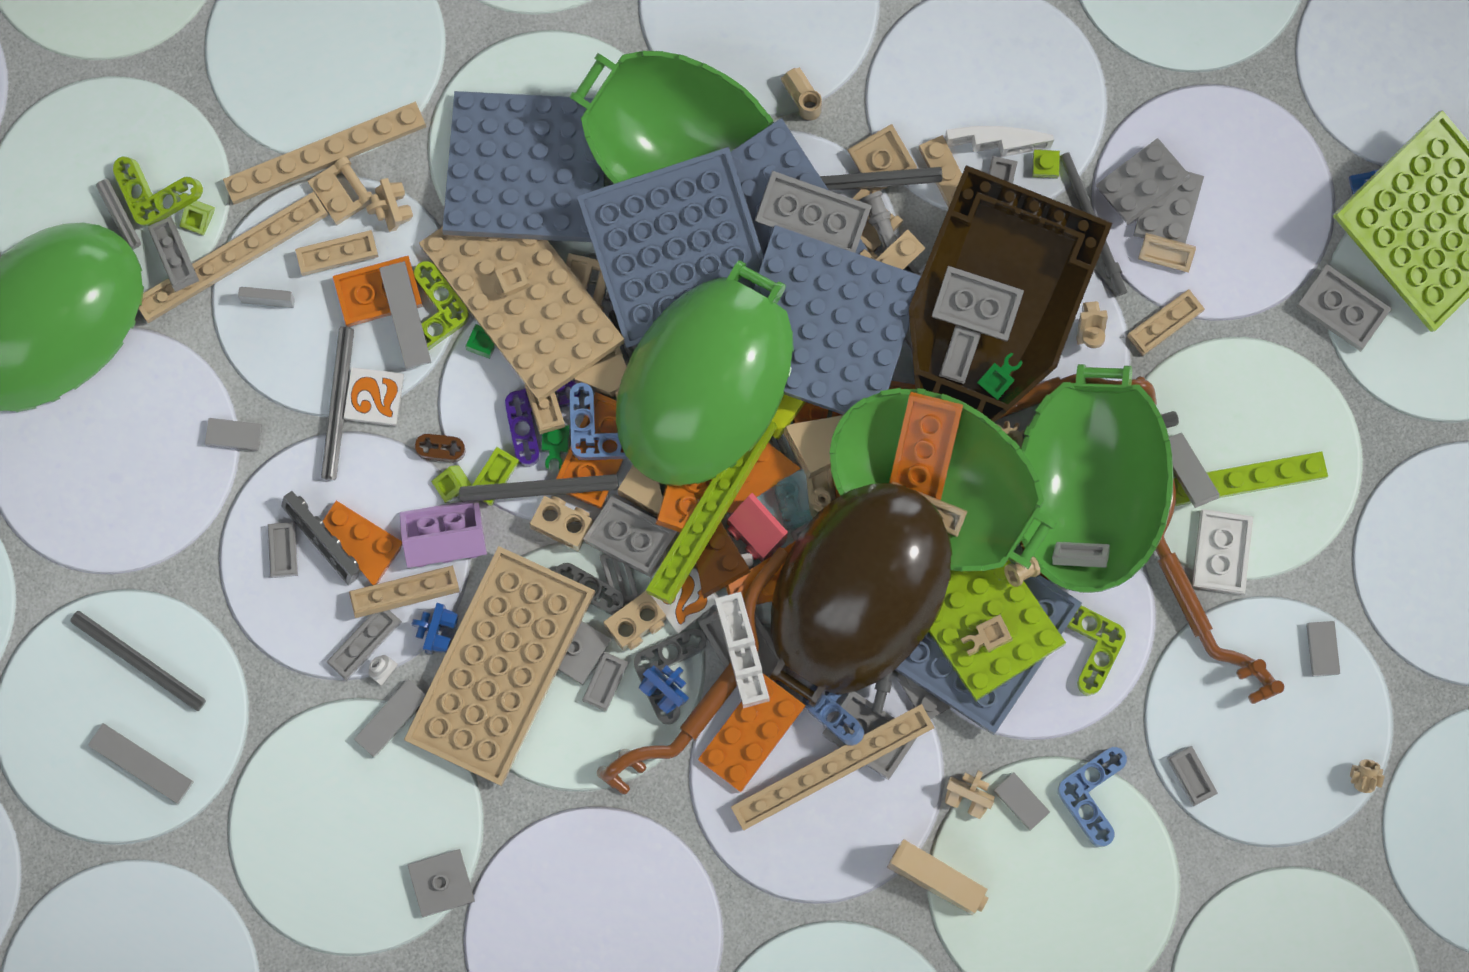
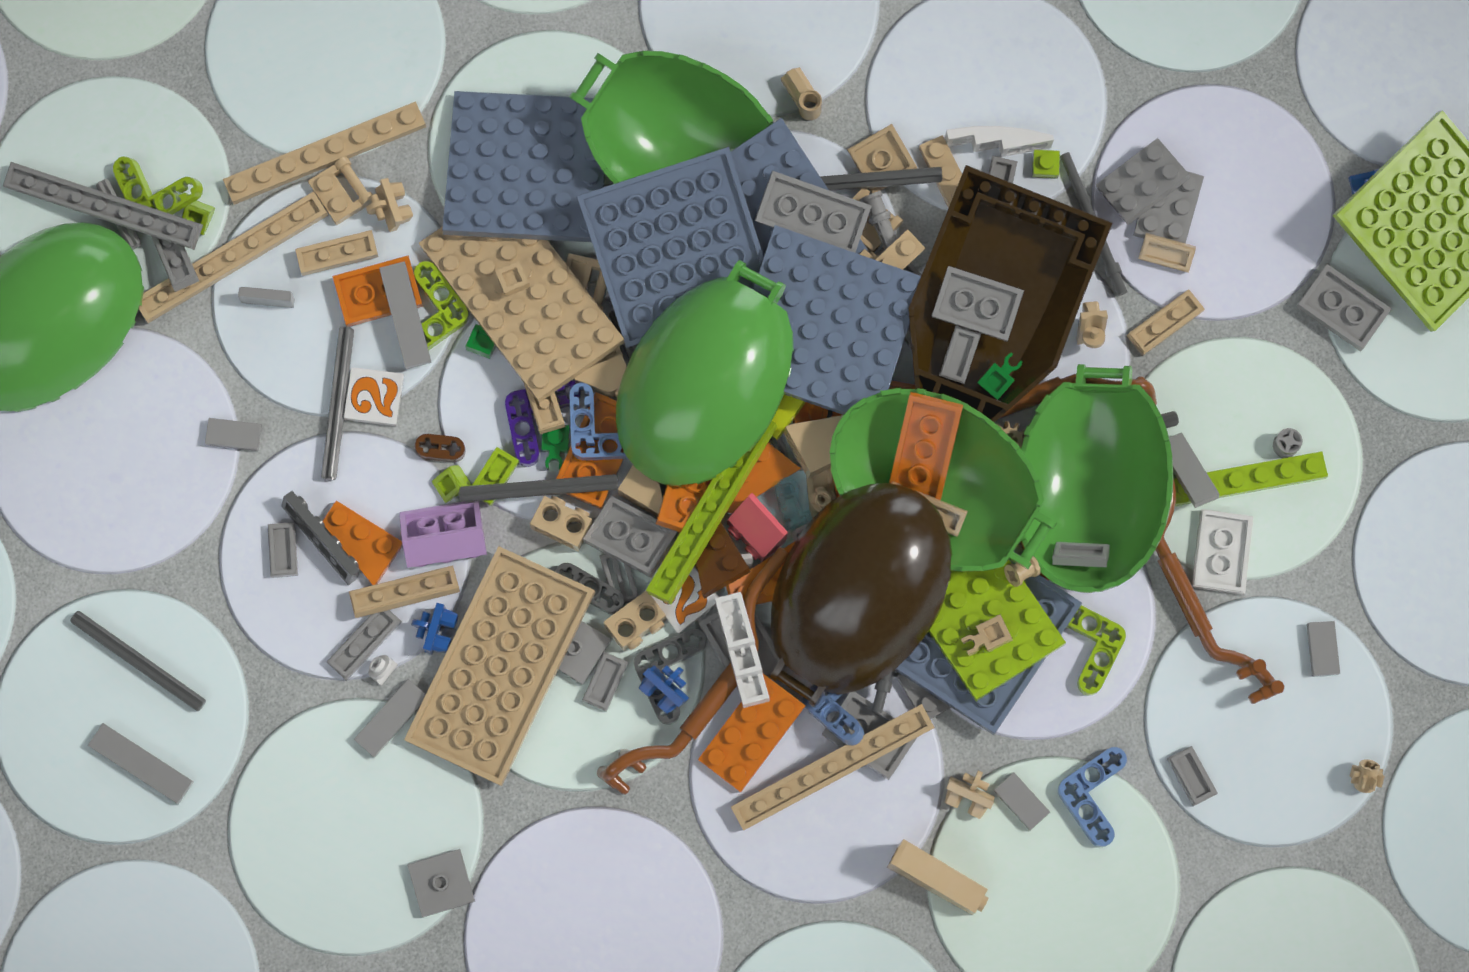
(102, 205): none -> light grey tile
(1290, 438): none -> light grey wheel

